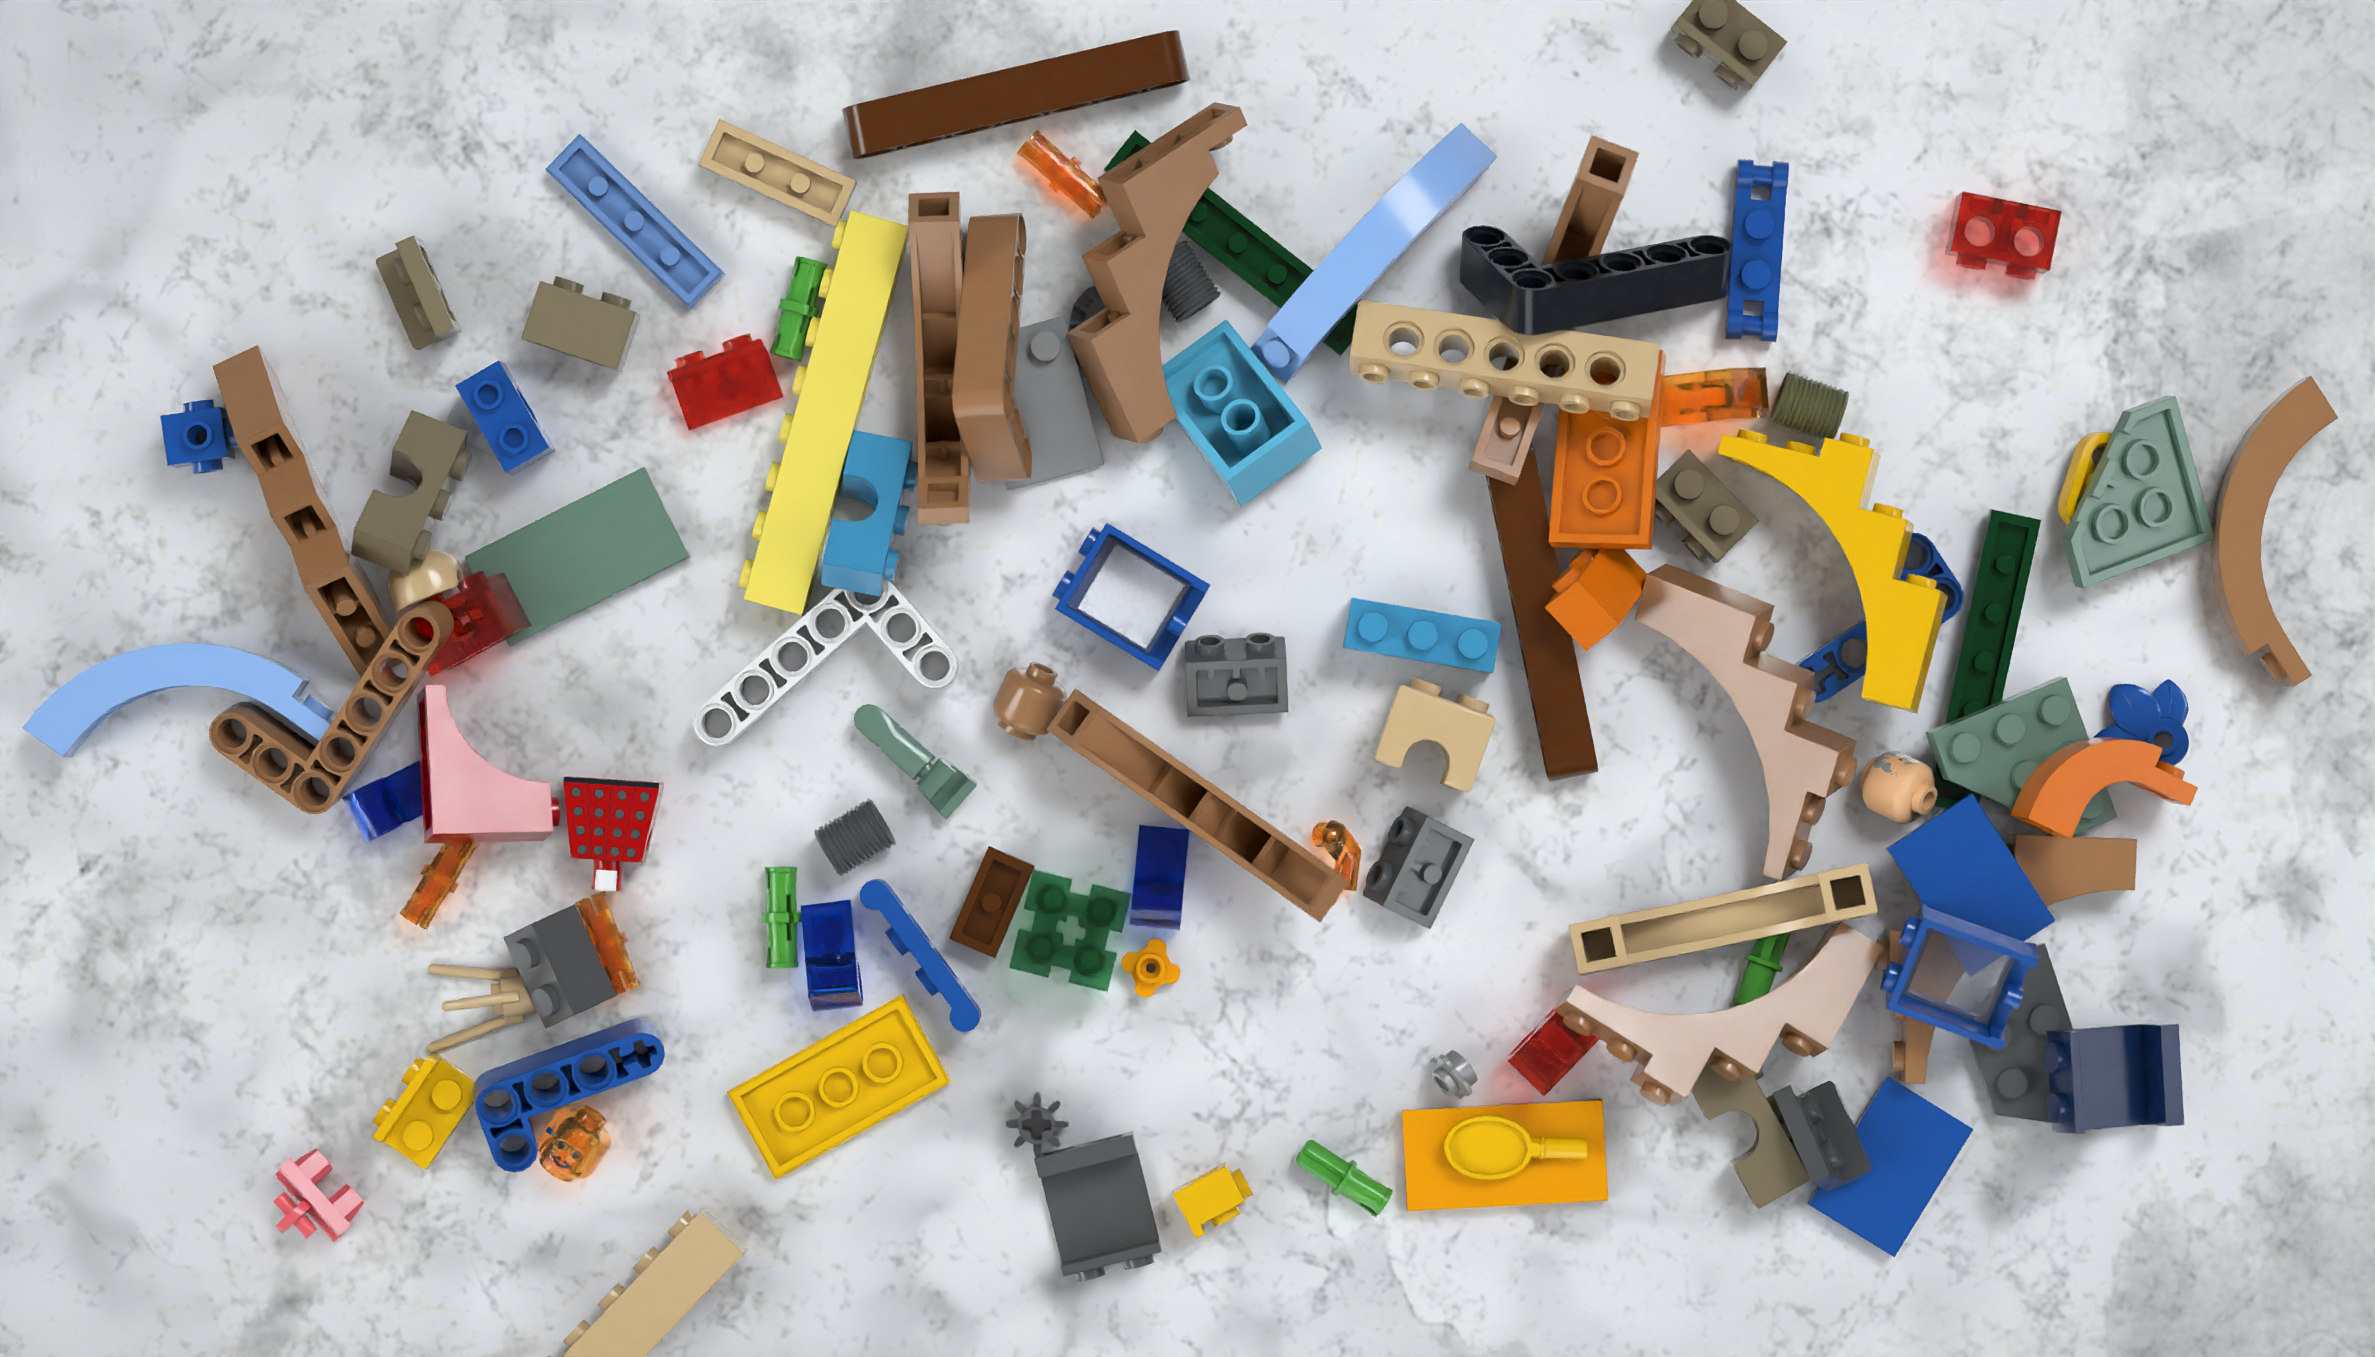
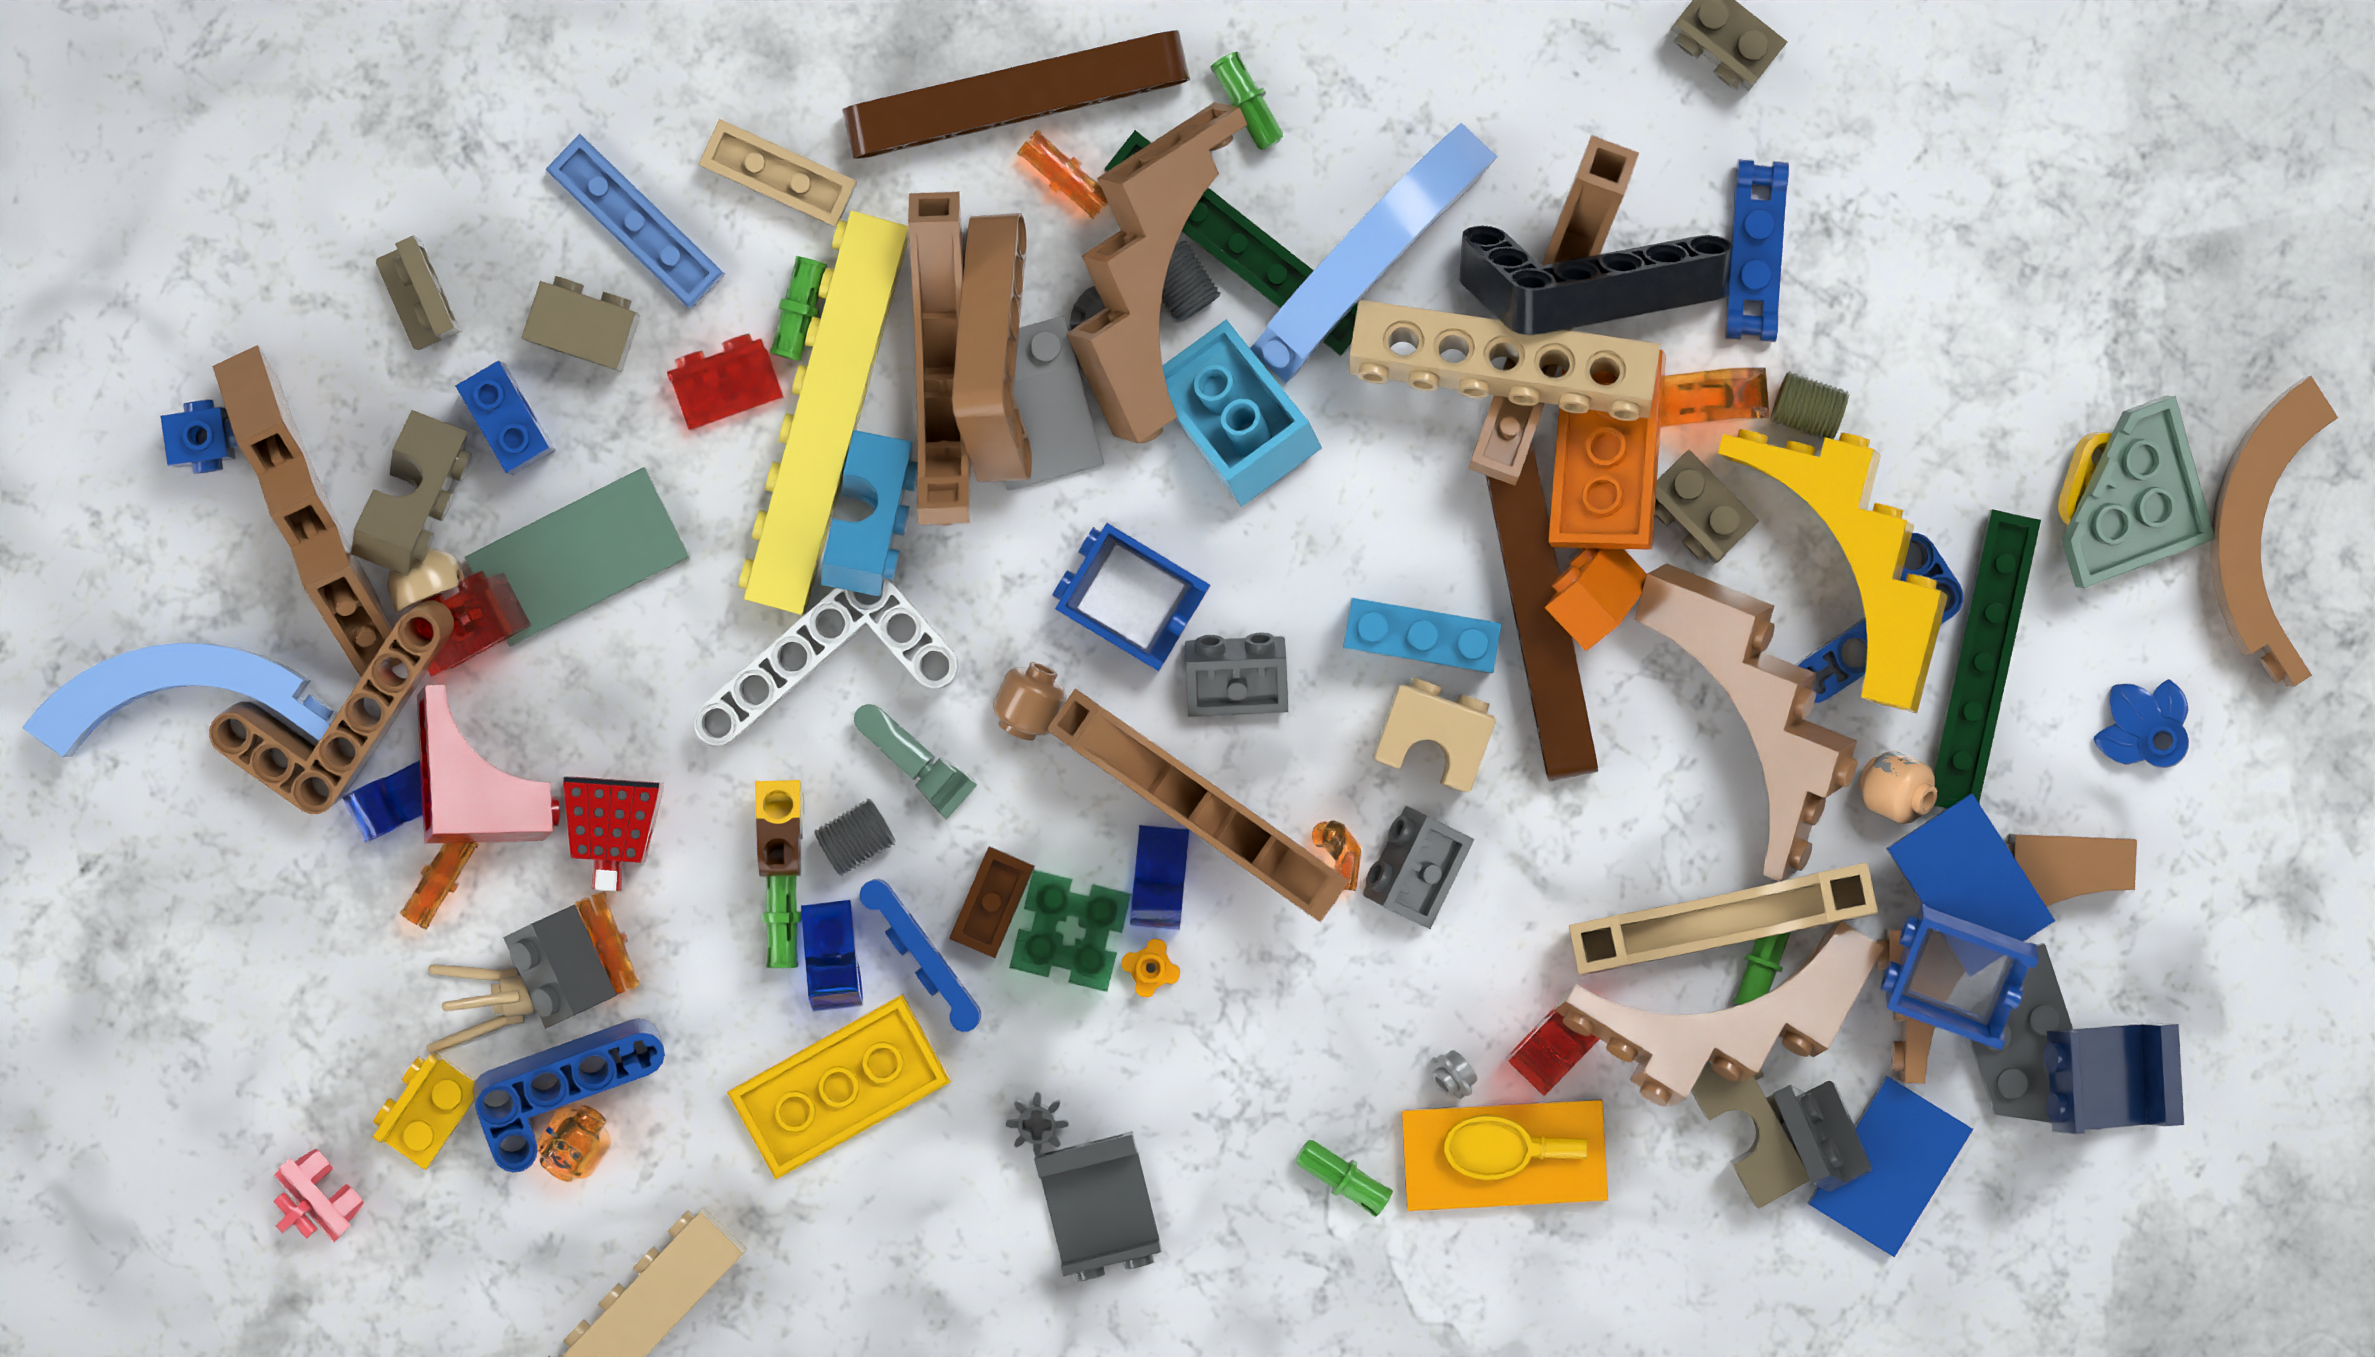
(779, 827): none -> leg
(1212, 1197): yellow brick -> none
(1245, 94): none -> bright green axle
(2004, 221): clear red brick -> none
(2006, 742): sand green plate -> none
(2073, 775): orange arch -> none

